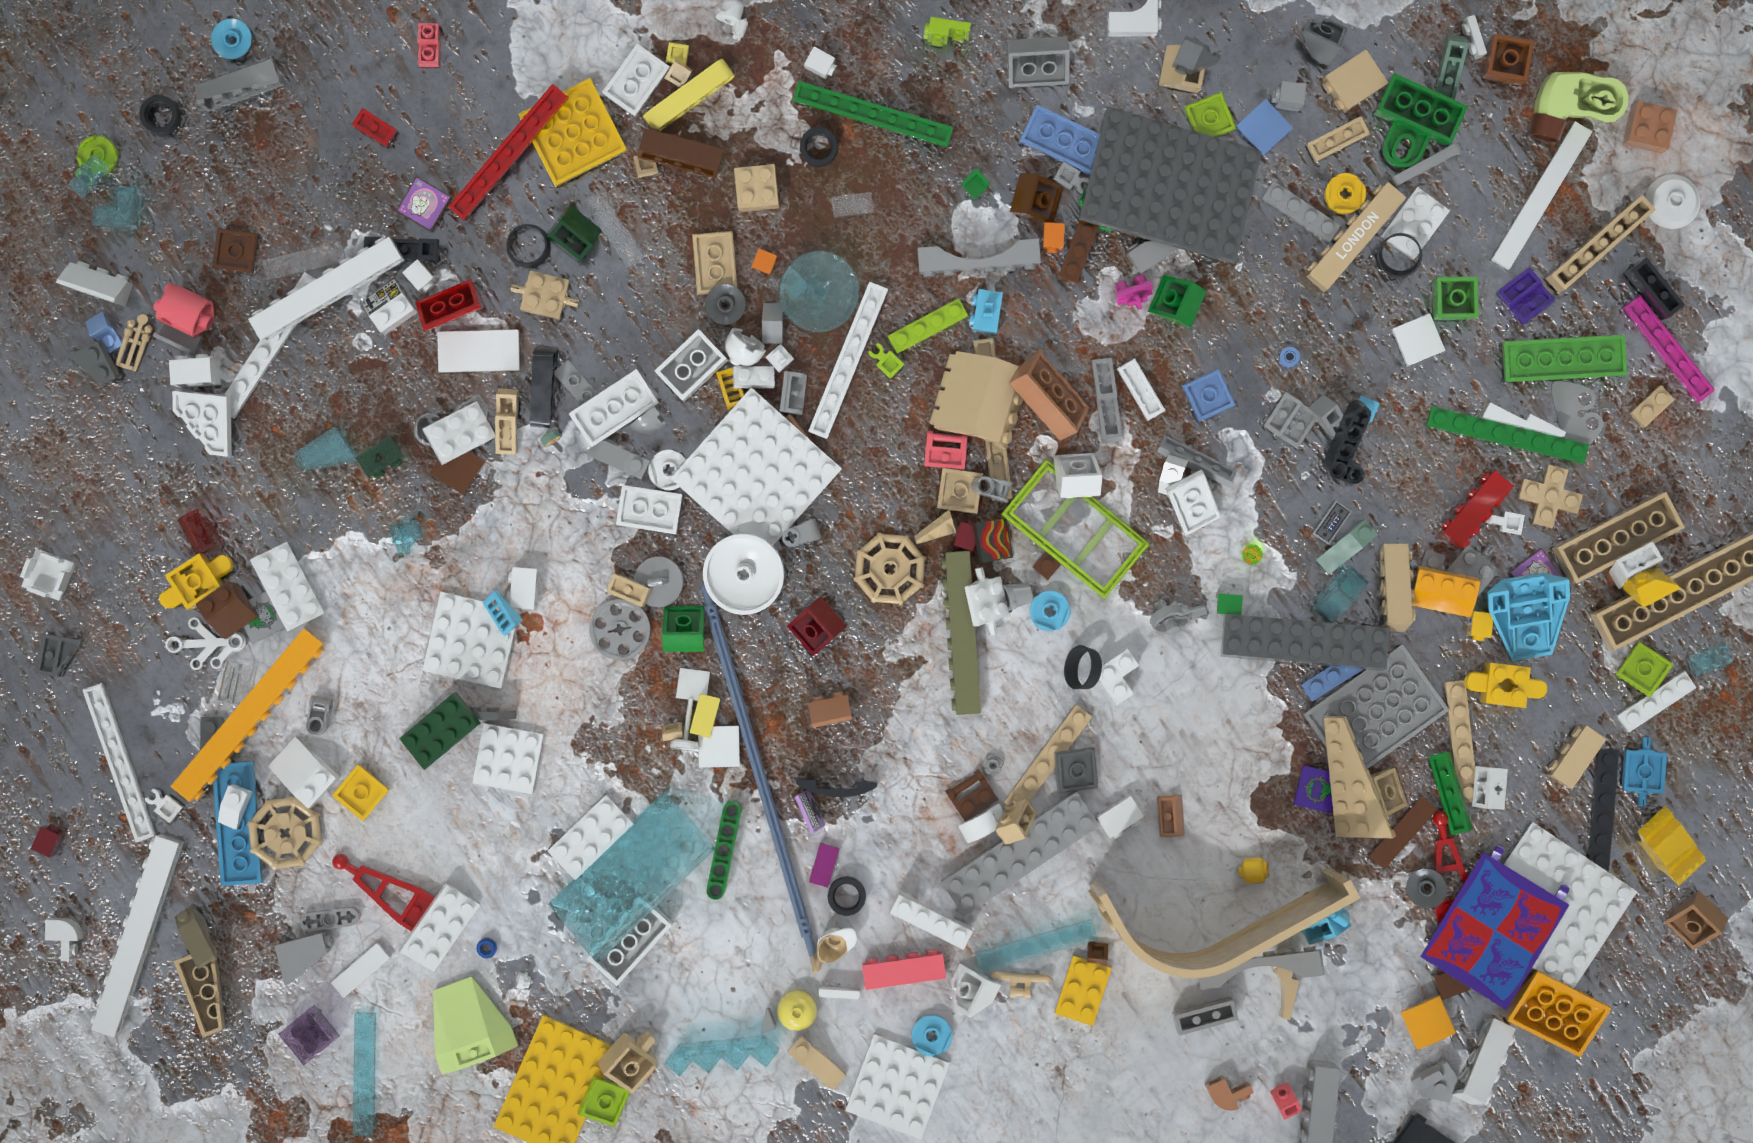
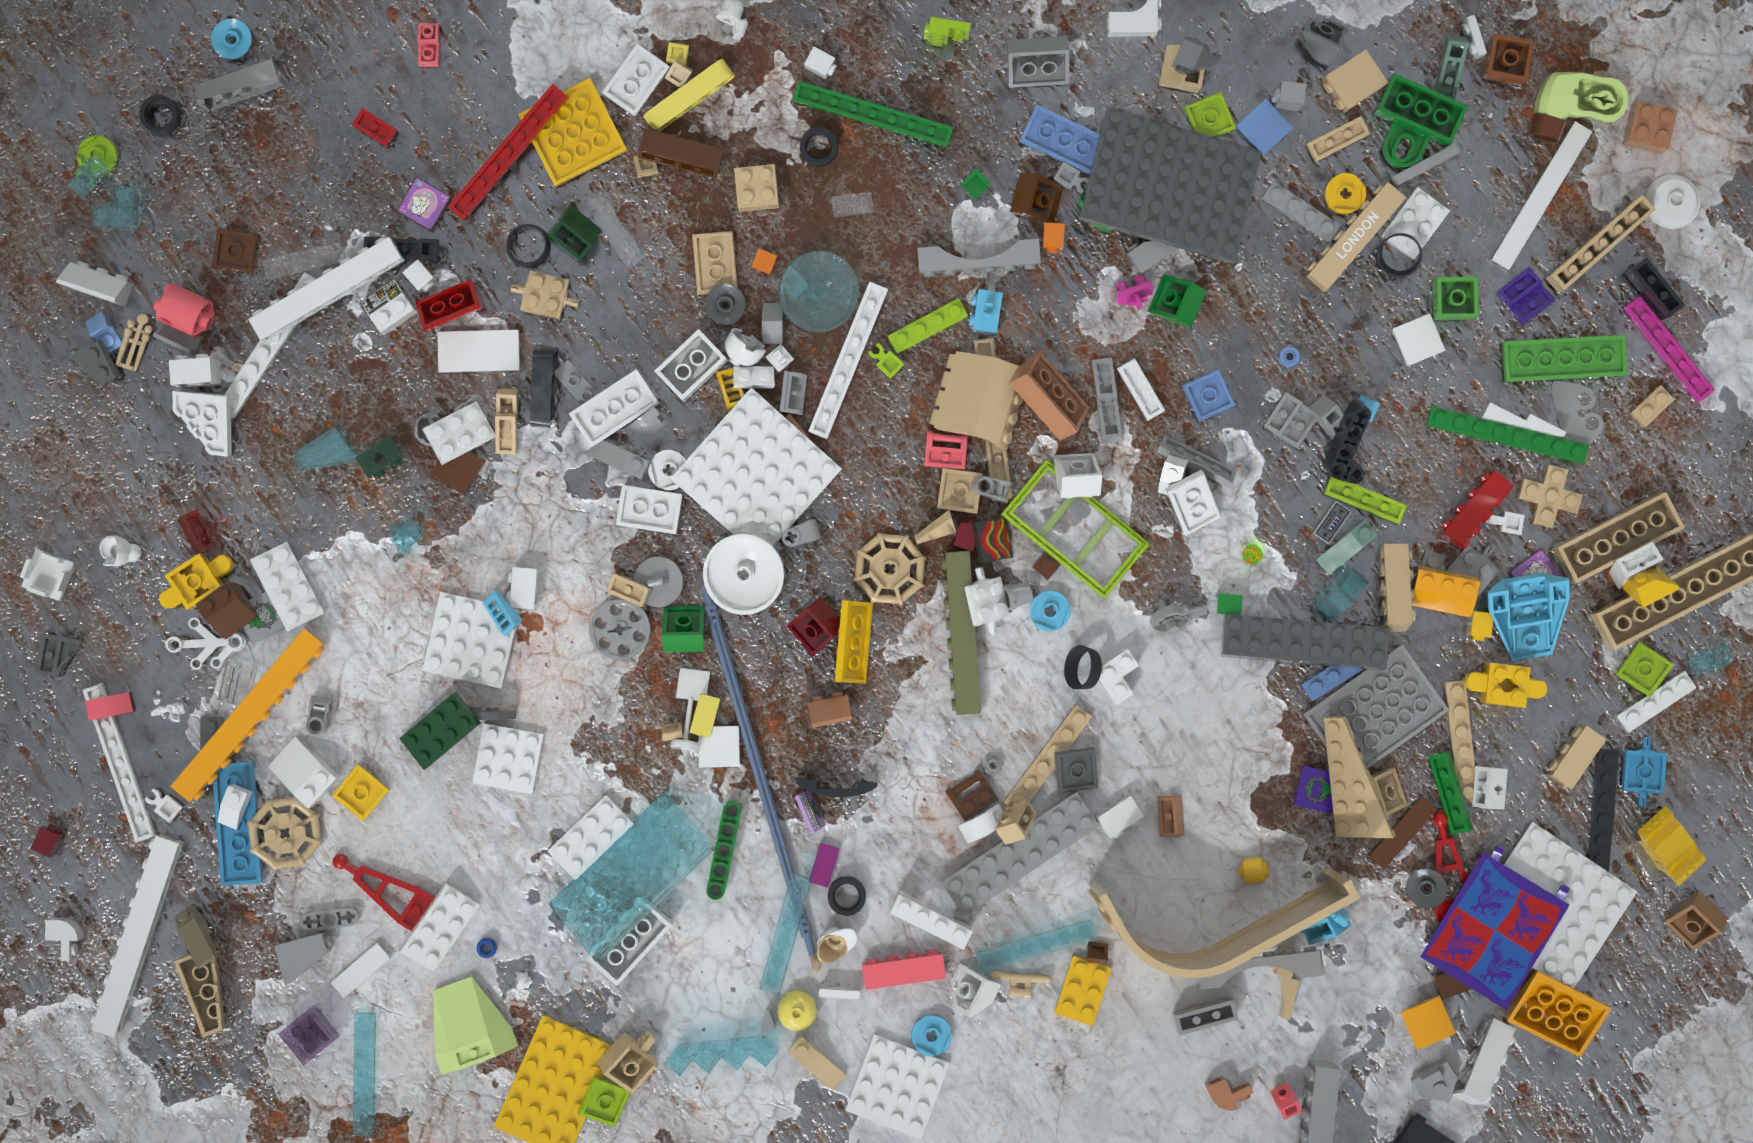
(108, 706): none -> coral slope
(118, 551): none -> white piece
(550, 438): sand green tile -> none
(785, 933): none -> clear light blue plate
(853, 642): none -> yellow plate
(1077, 253): reddish brown arch -> none
(1365, 500): none -> lime plate

